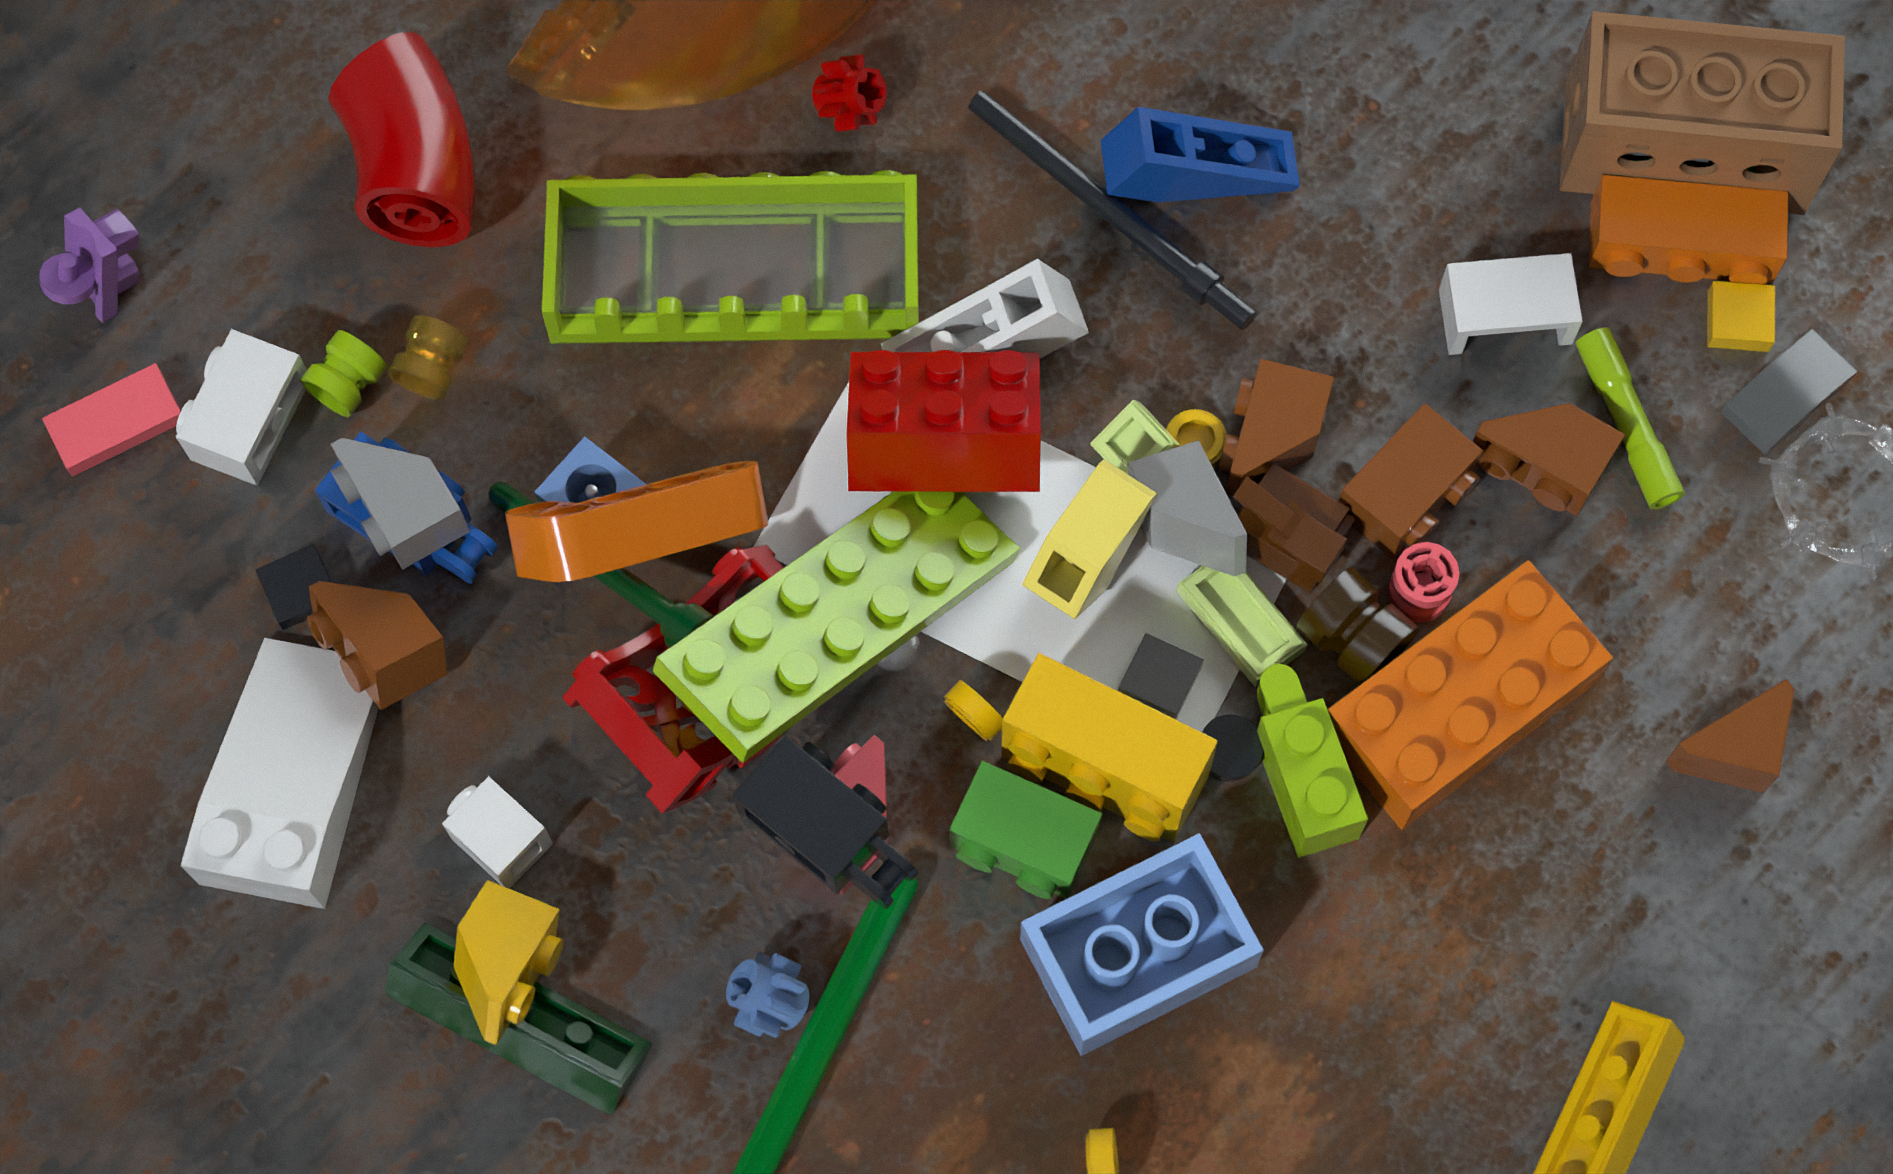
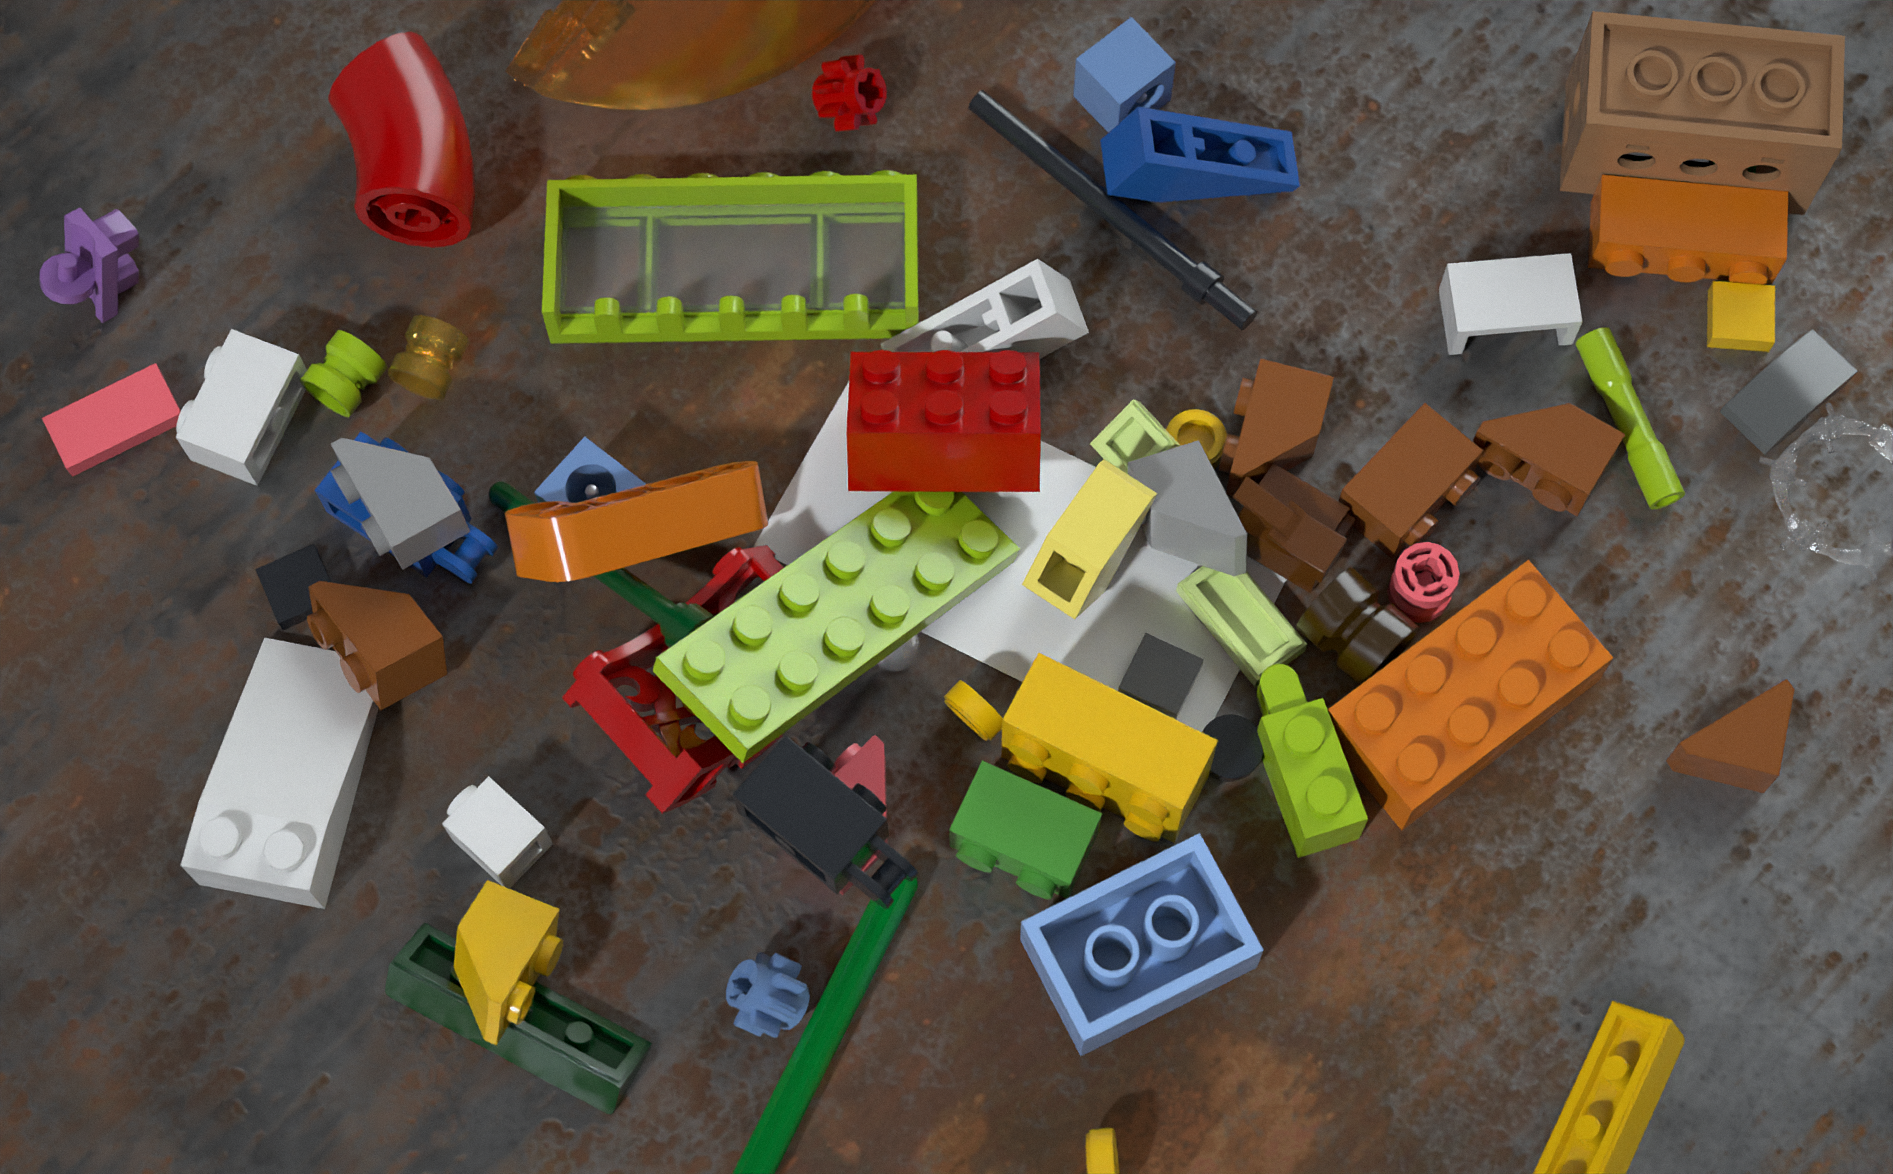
(1123, 74): none -> medium blue piece

